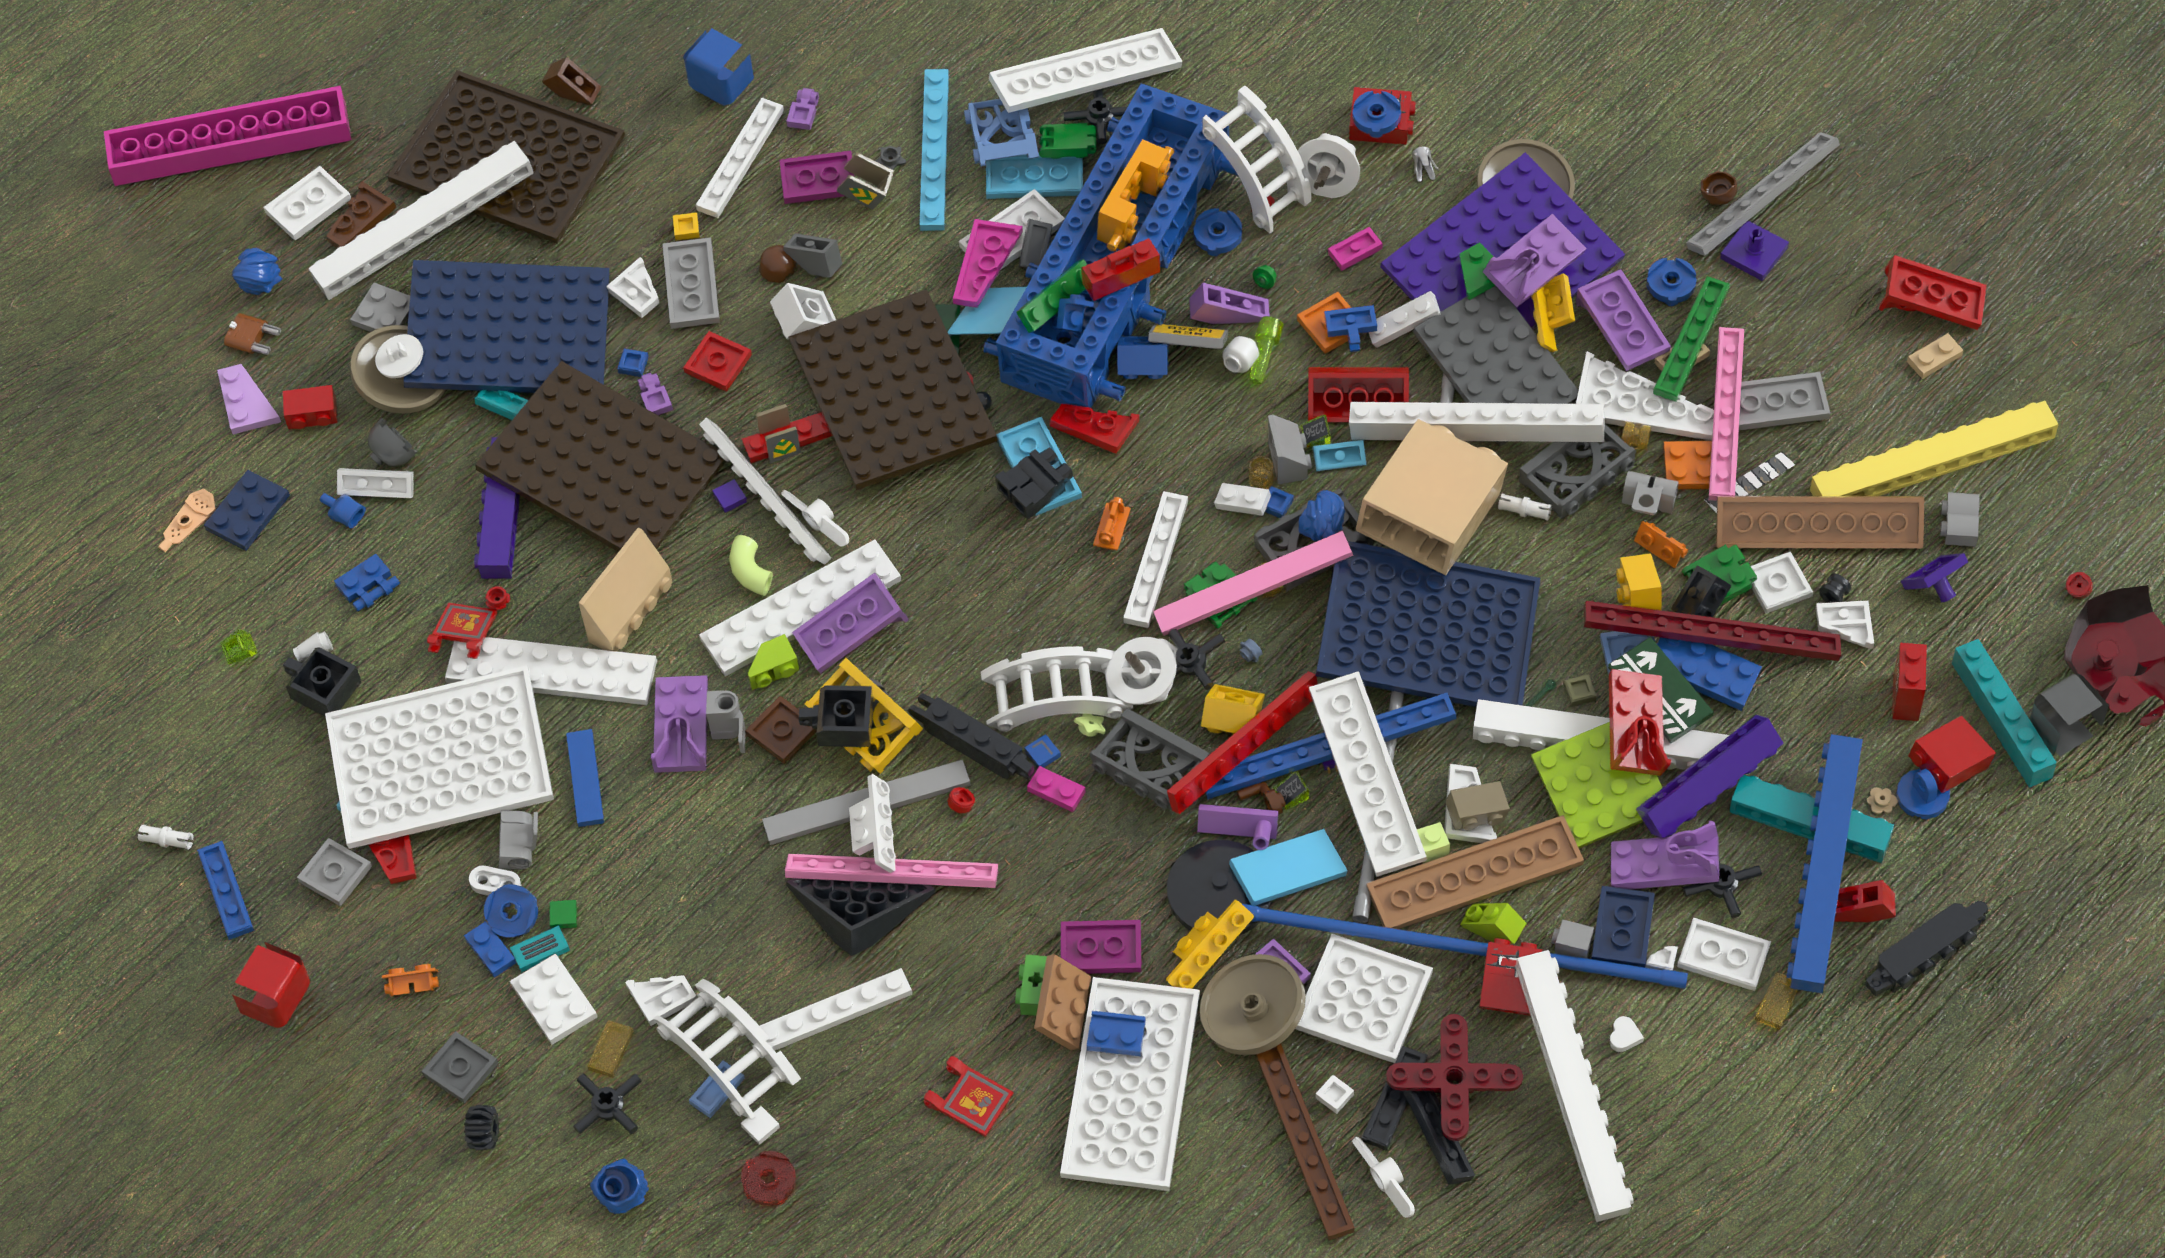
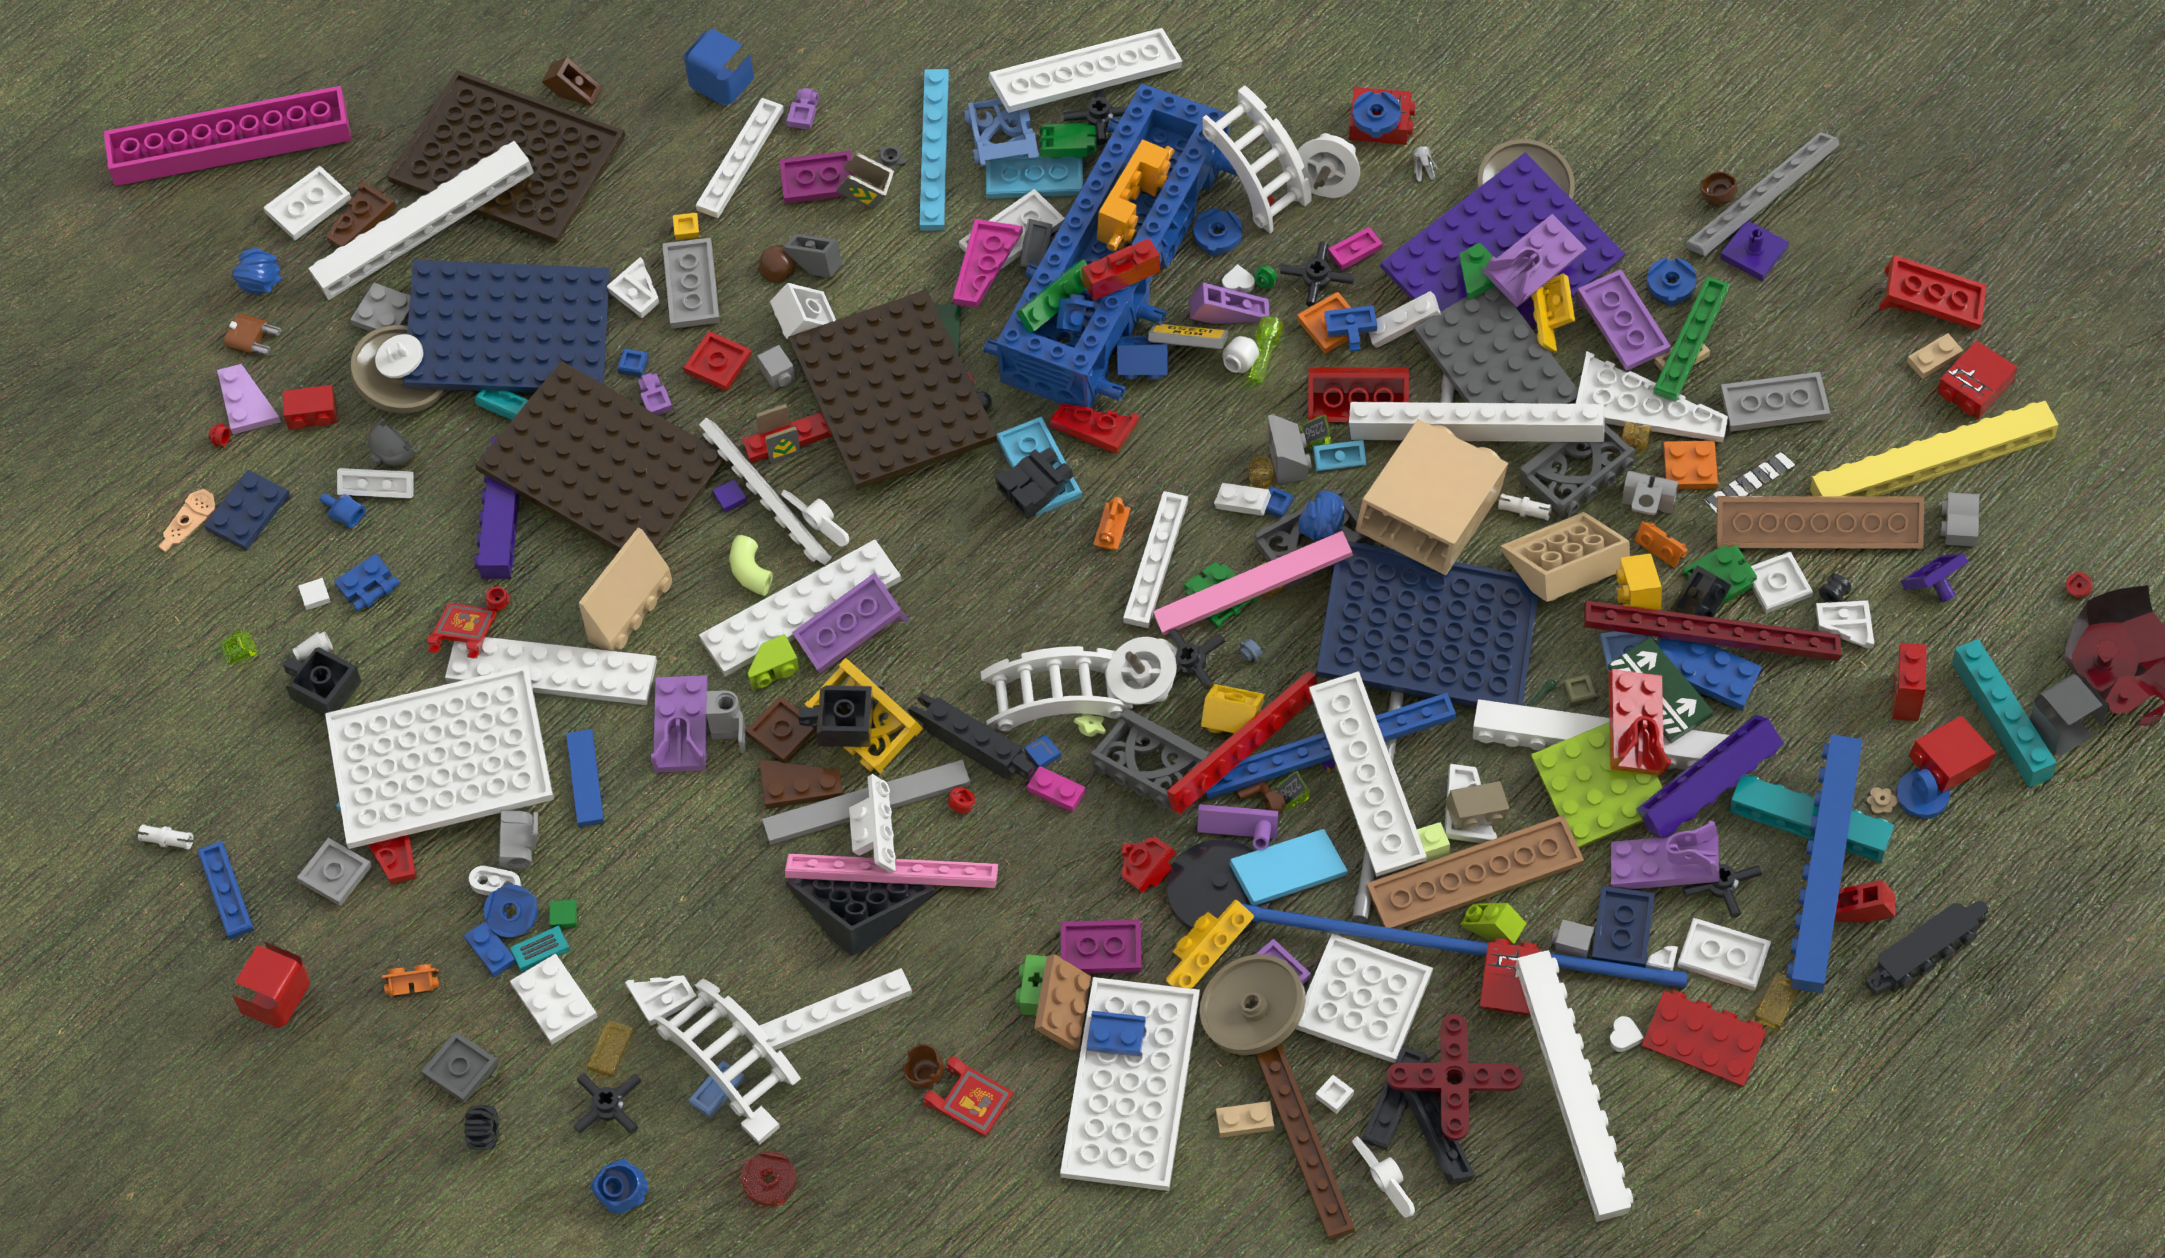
(219, 435): none -> red plate
(314, 594): none -> white tile
(776, 367): none -> light grey brick
(797, 784): none -> reddish brown wing
(923, 1066): none -> reddish brown hair
(991, 313): medium azure piece -> none
(1146, 863): none -> red plate
(1238, 280): none -> white tile
(1245, 1119): none -> tan plate
(1317, 274): none -> black bar
(1566, 555): none -> tan slope
(1704, 1037): none -> red bracket
(1726, 412): bright pink tile -> none
(1977, 379): none -> red brick

